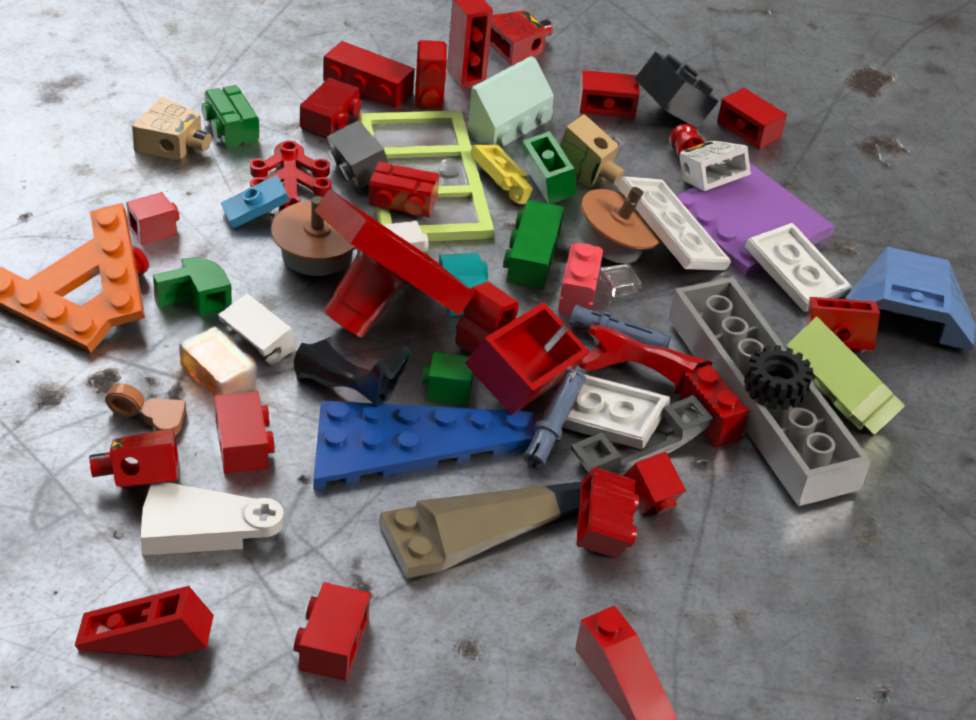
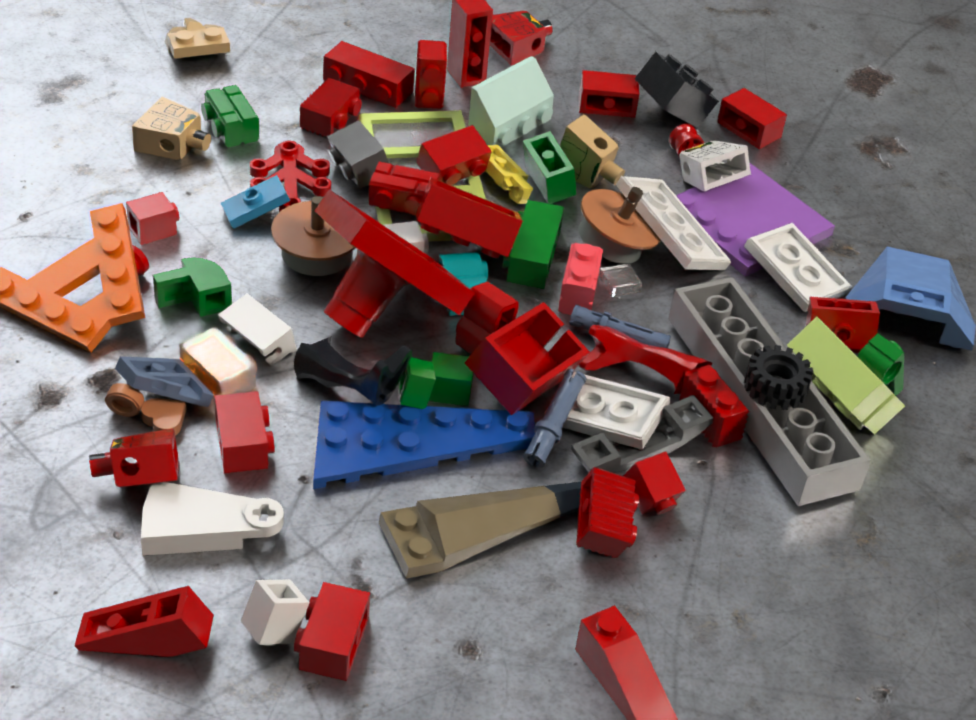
(164, 378): none -> sand blue wing
(196, 39): none -> tan plate
(274, 612): none -> white brick
(416, 383): none -> green slope
(455, 155): none -> red brick
(468, 218): none -> red piece
(886, 361): none -> green plate

